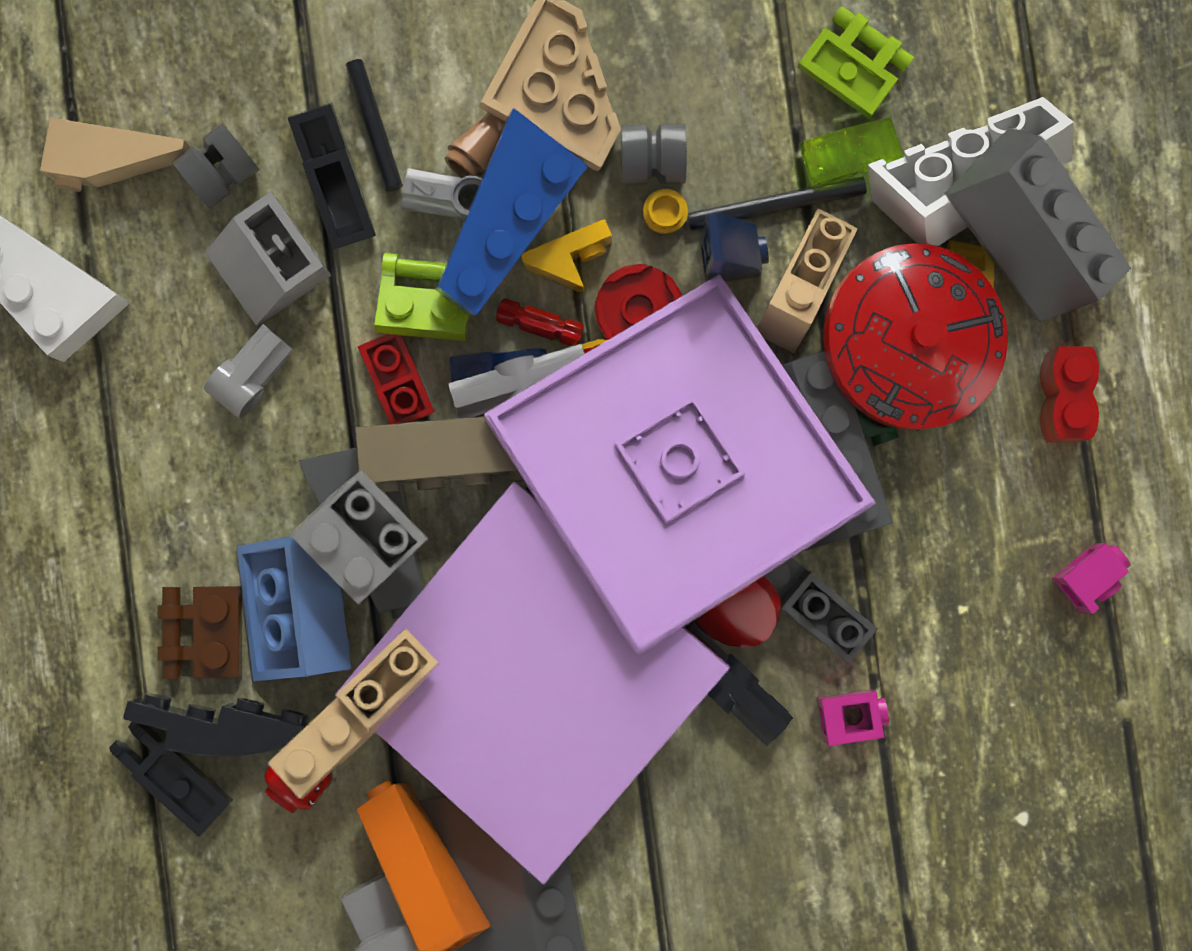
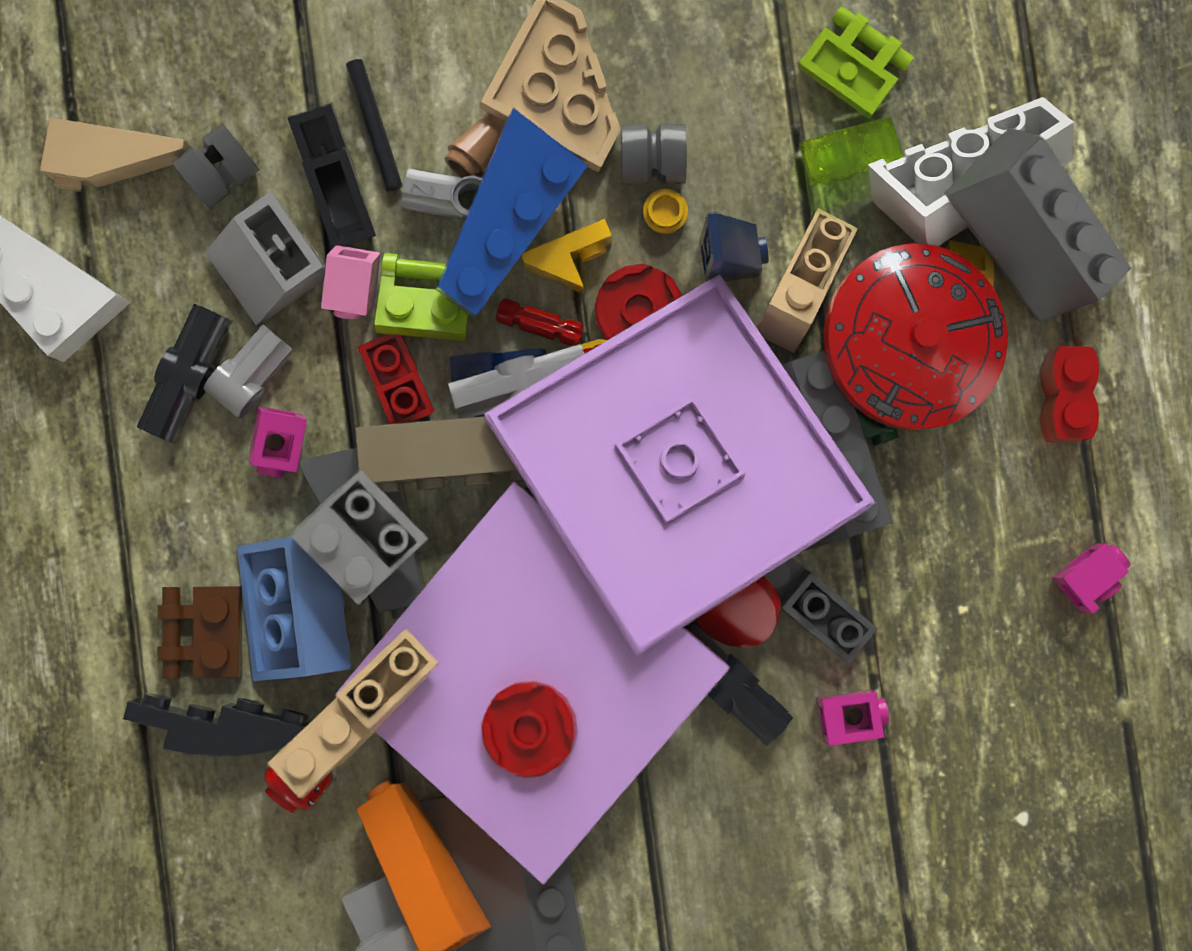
(173, 780): black hinge -> none
(183, 373): none -> black piece
(286, 457): none -> dark pink brick
(350, 281): none -> bright pink brick
(529, 729): none -> red tile
(783, 201): black bar -> none

